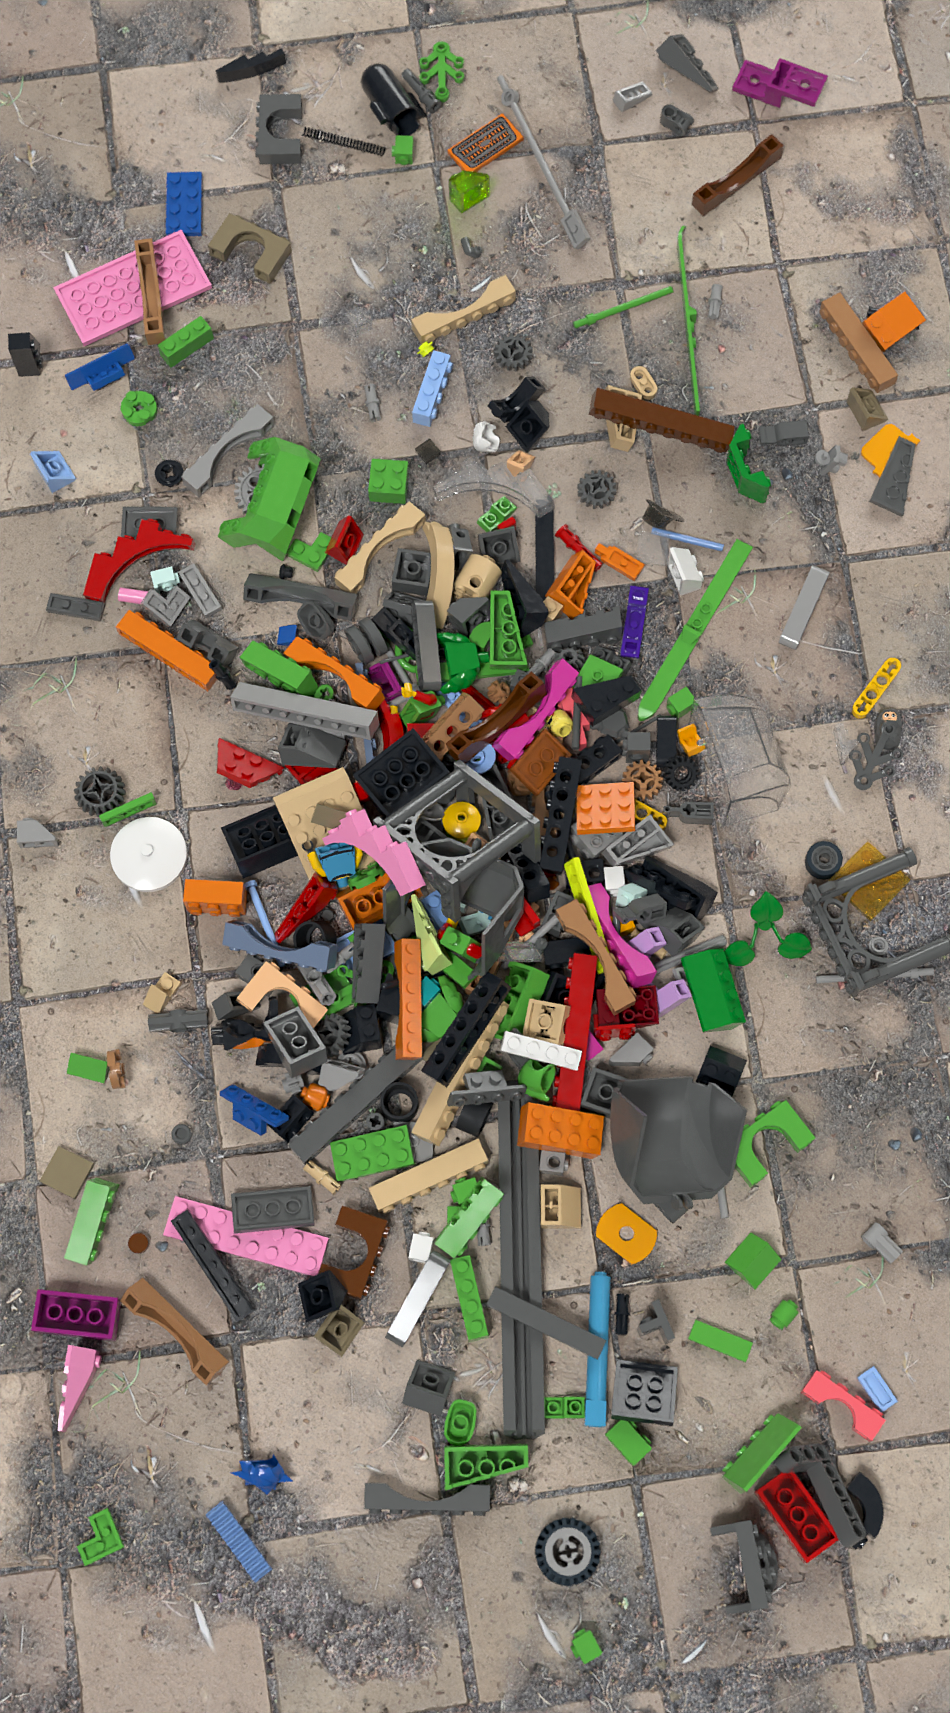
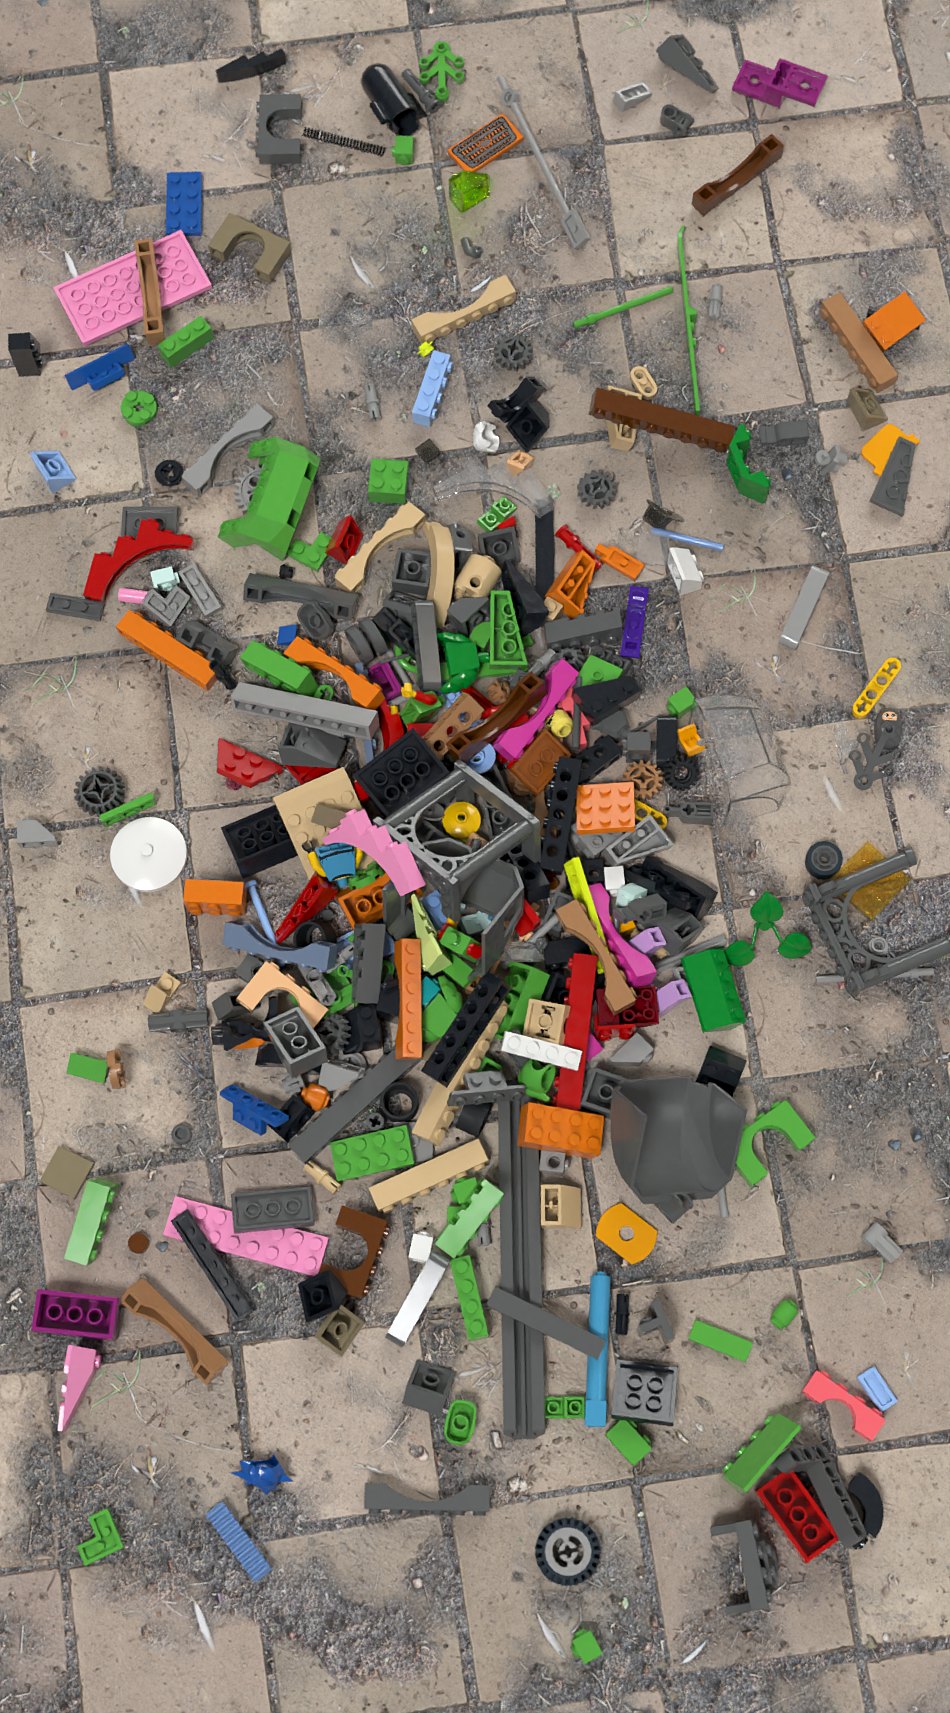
(479, 1462): bright green wedge -> none
(693, 630): bright green piece -> none
(753, 1260): bright green slope -> none

